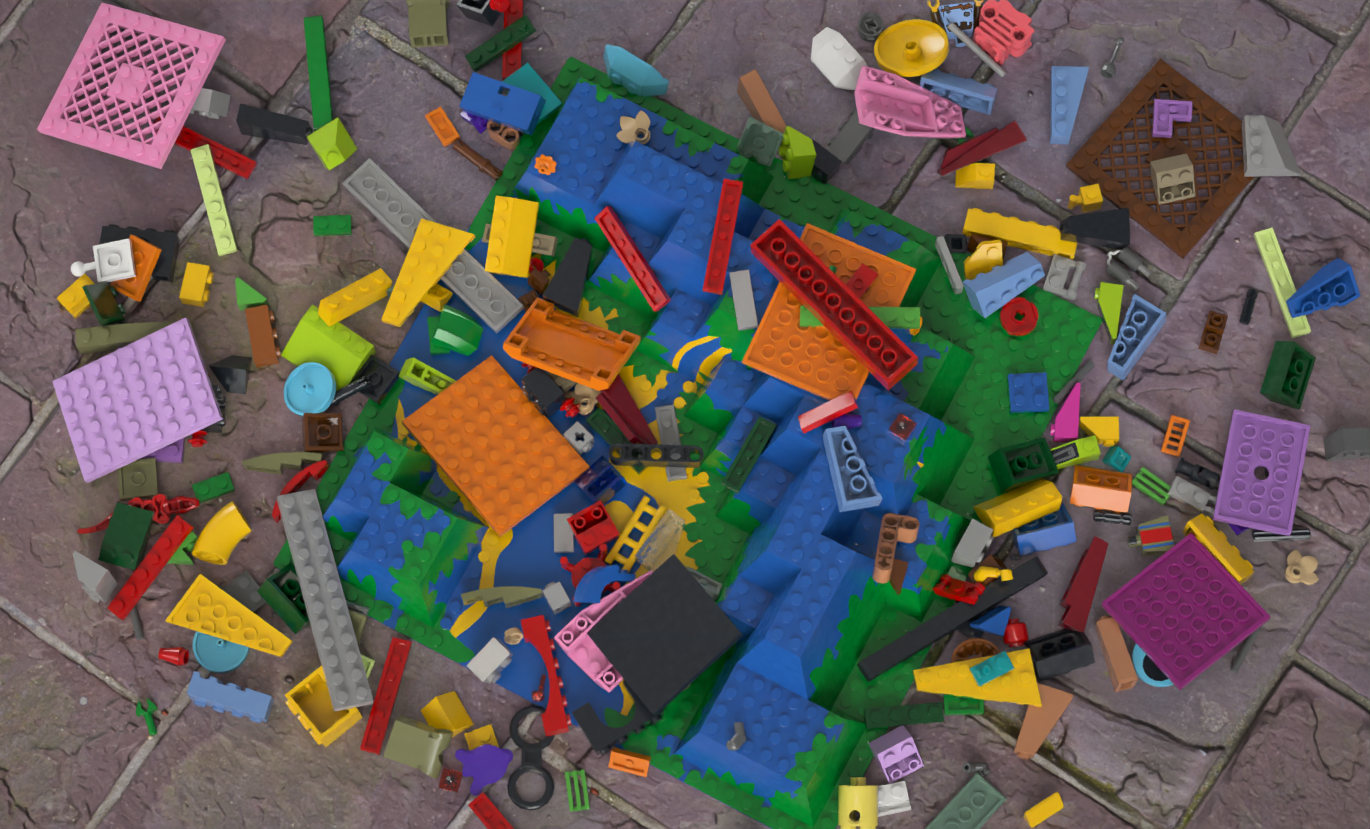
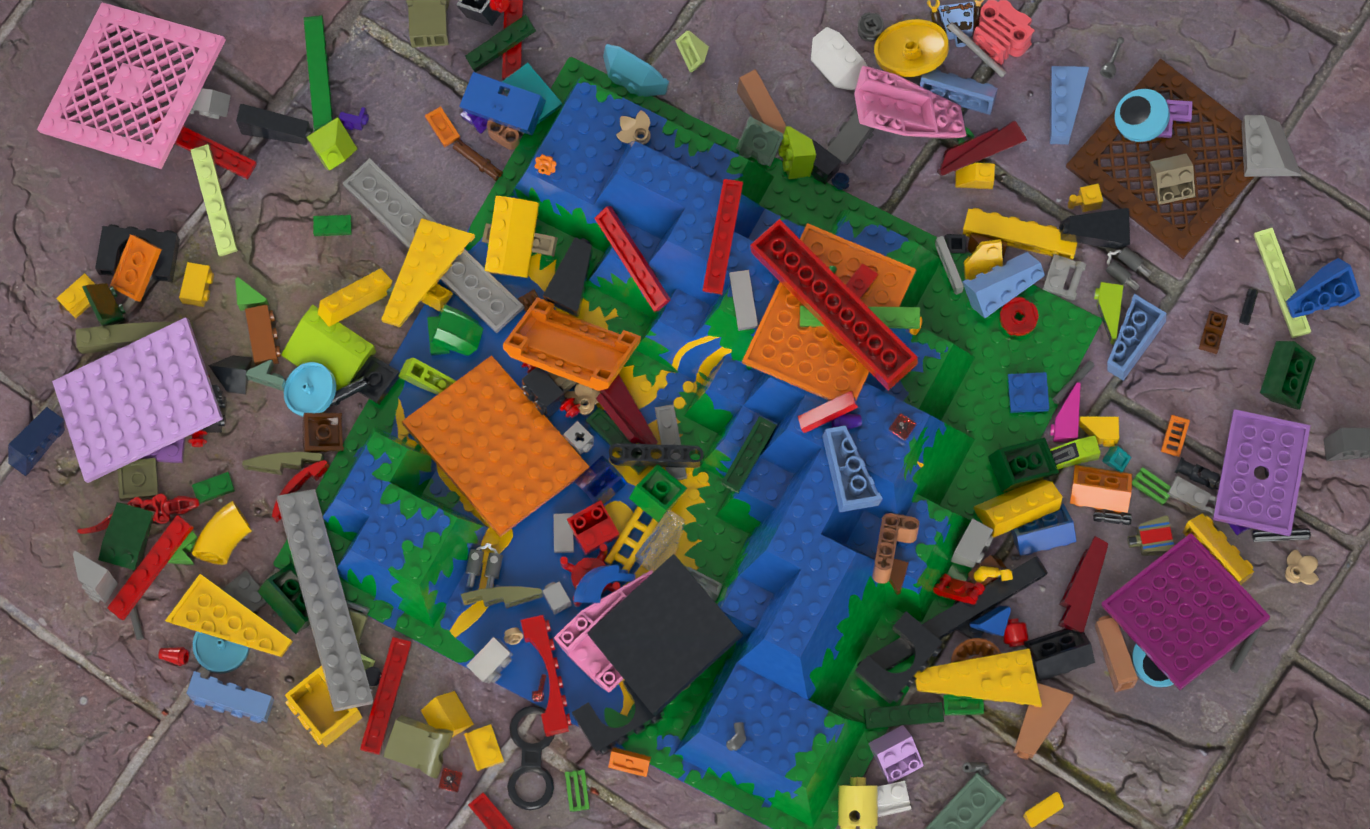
(34, 441): none -> dark blue wedge
(112, 262): white plate -> none
(148, 716): green bar -> none
(262, 375): none -> sand green slope
(354, 122): none -> dark purple bracket
(373, 676): none -> black piece
(475, 562): none -> dark grey piece
(484, 764): dark purple tile -> none
(537, 263): red plate -> none
(539, 281): reddish brown tile -> none
(657, 492): none -> green slope
(692, 50): none -> yellowish green slope
(840, 181): none -> dark blue plate
(890, 684): none -> black arch
(991, 668): teal plate -> none
(1142, 115): none -> medium azure piece

